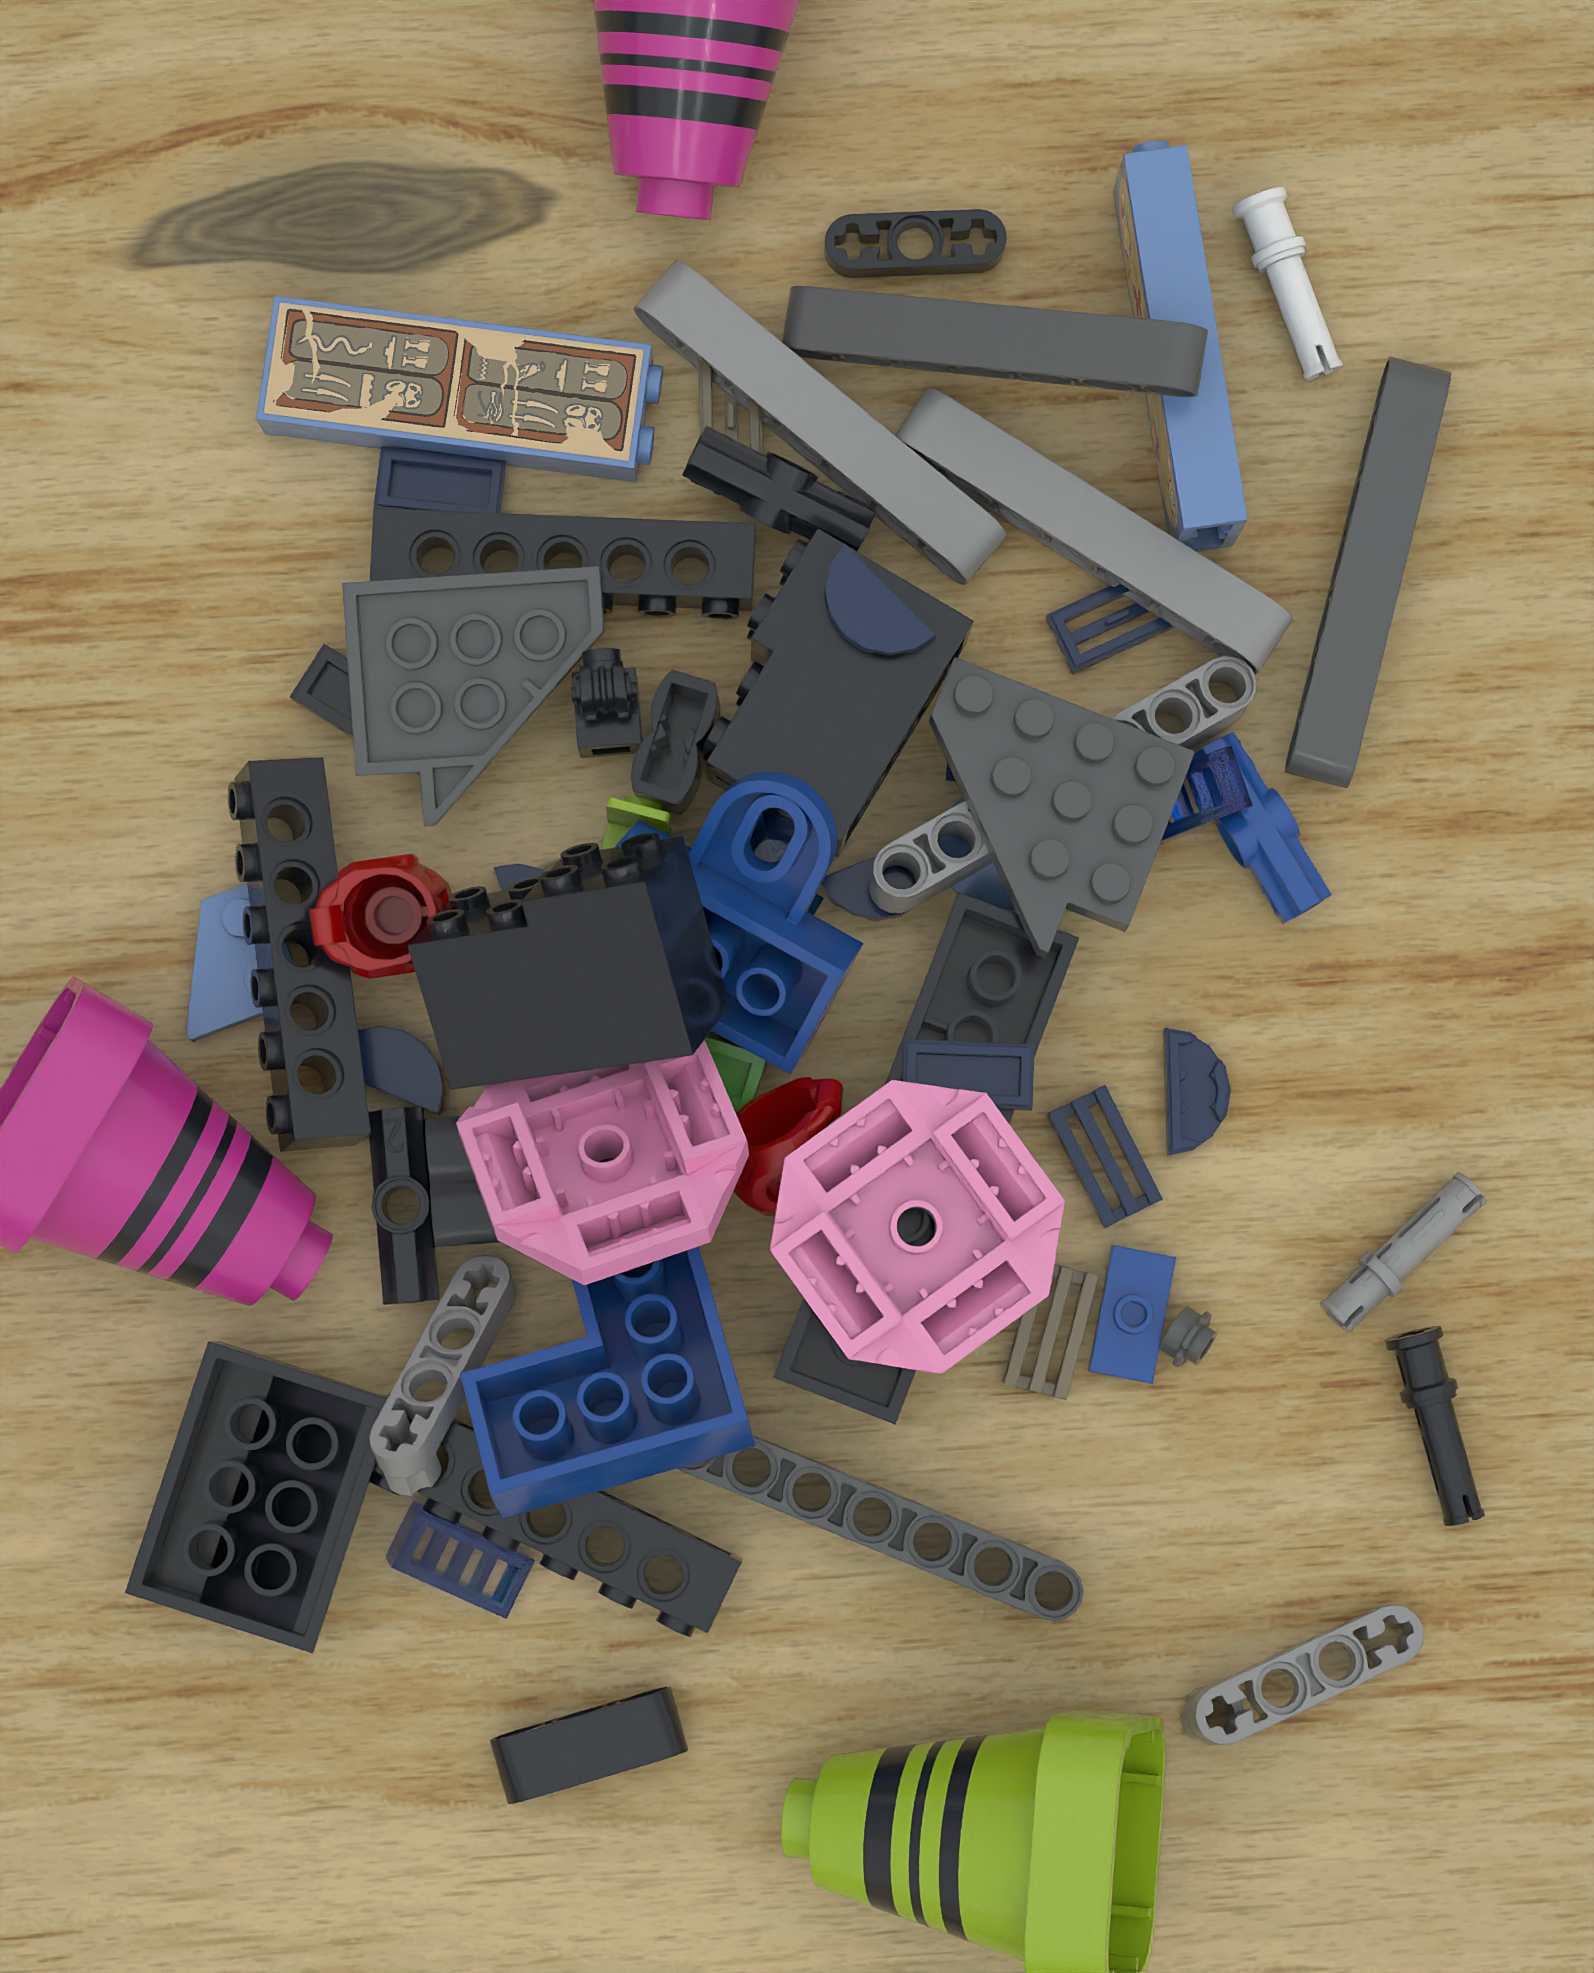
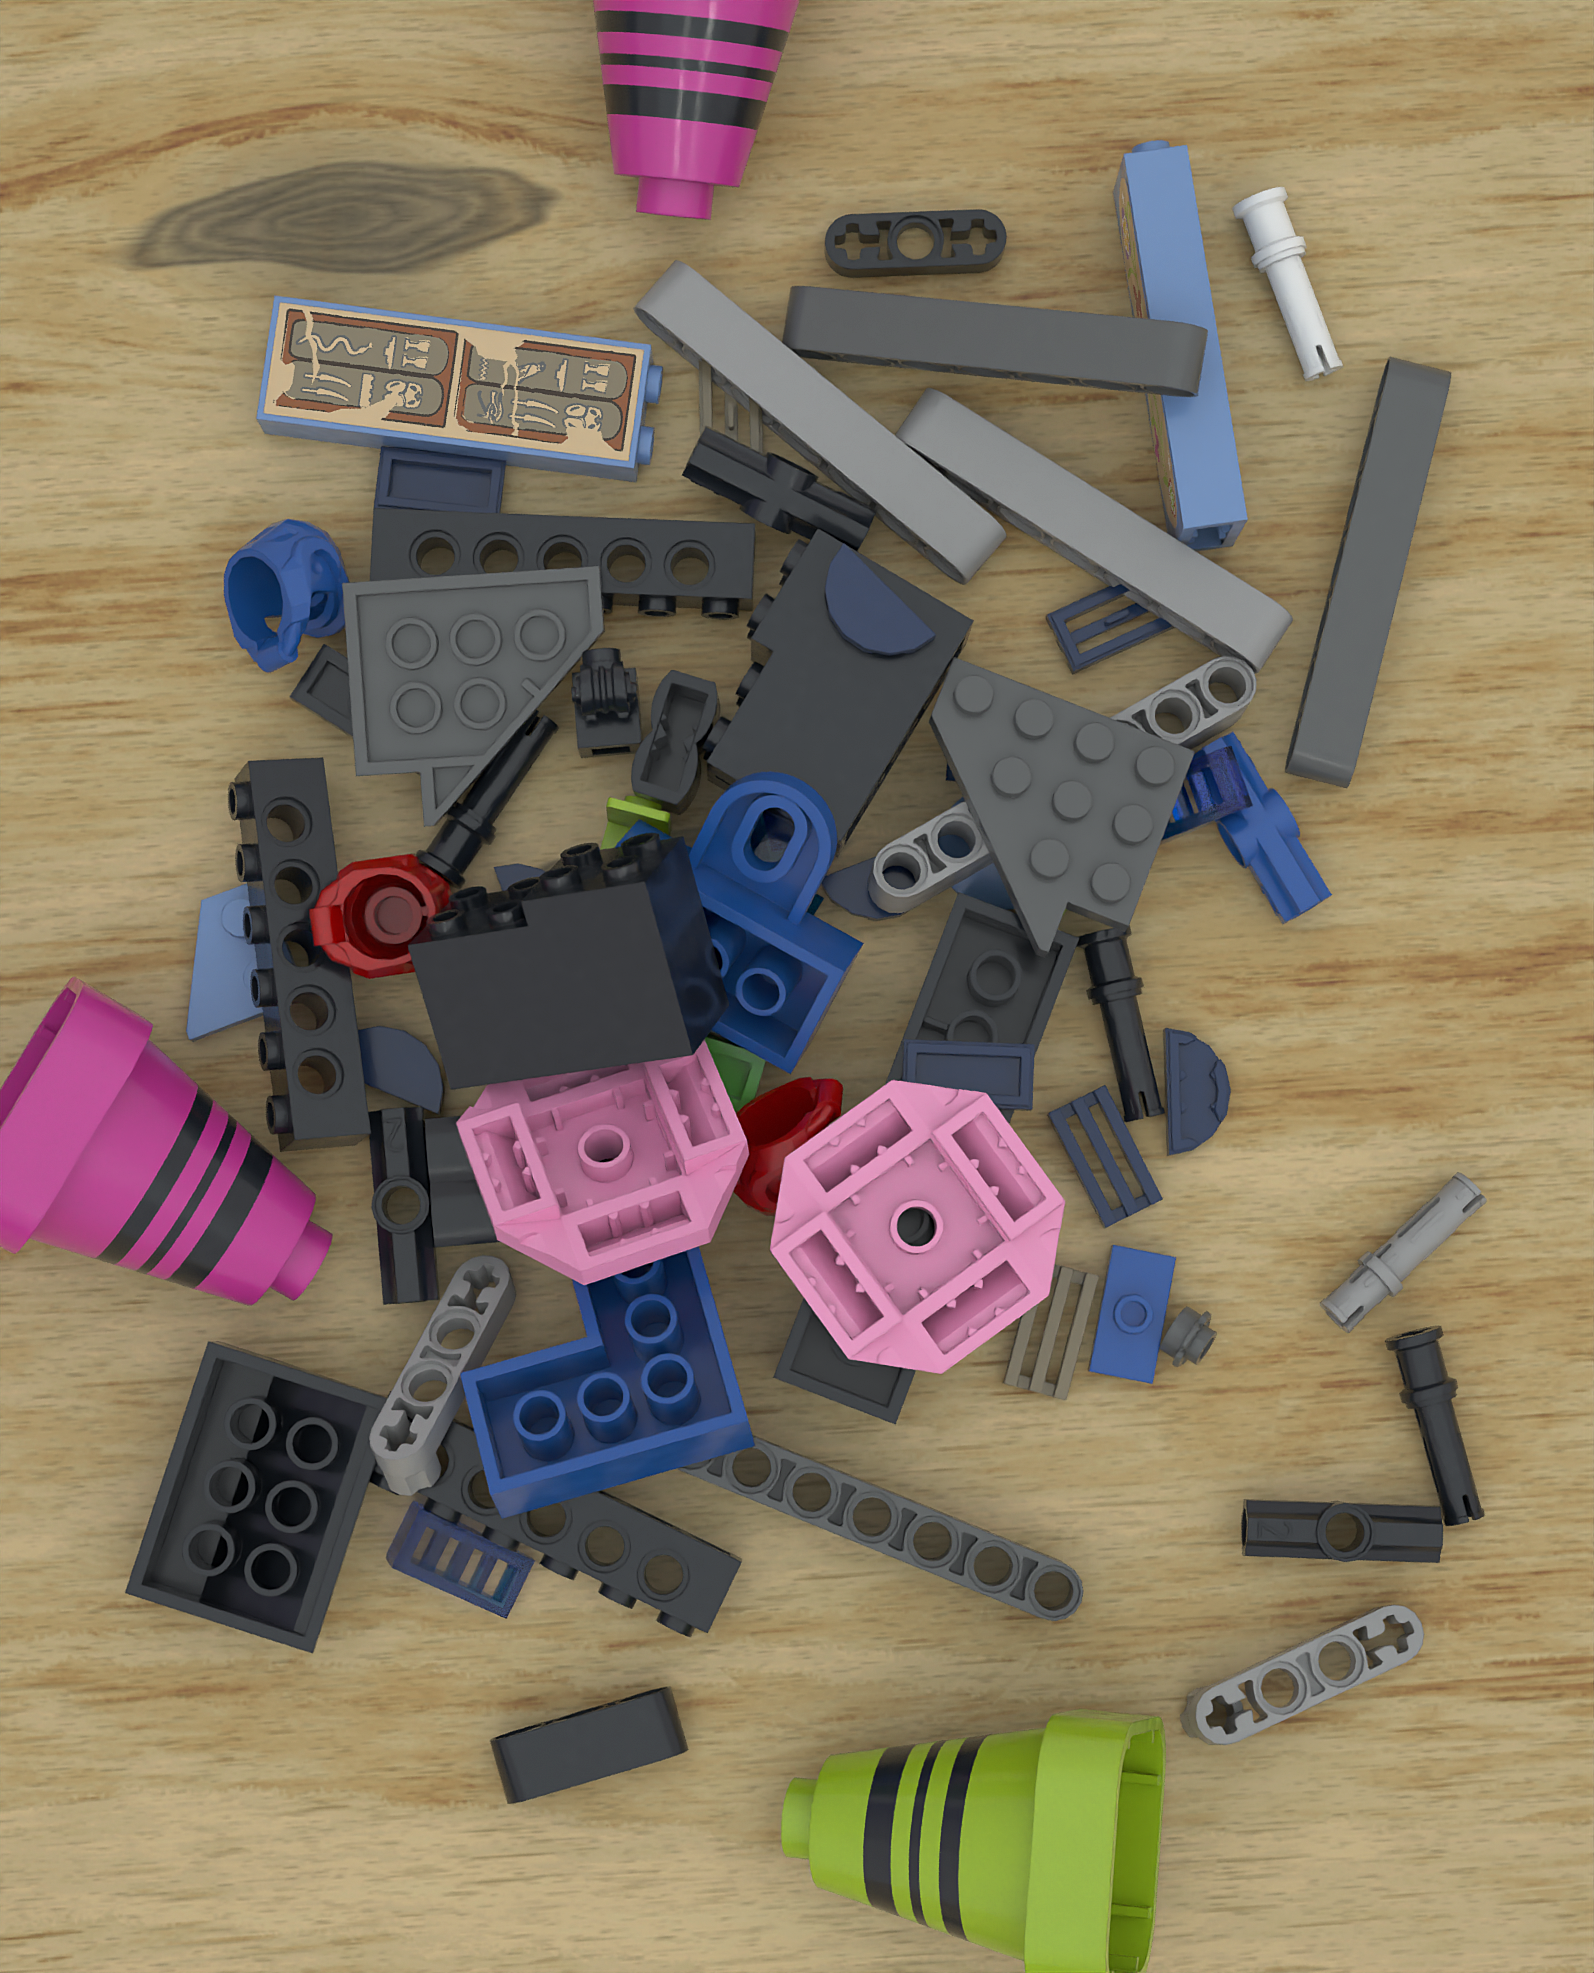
(289, 574): none -> blue helmet
(472, 821): none -> black pin
(1116, 991): none -> black pin
(1382, 1532): none -> black piece

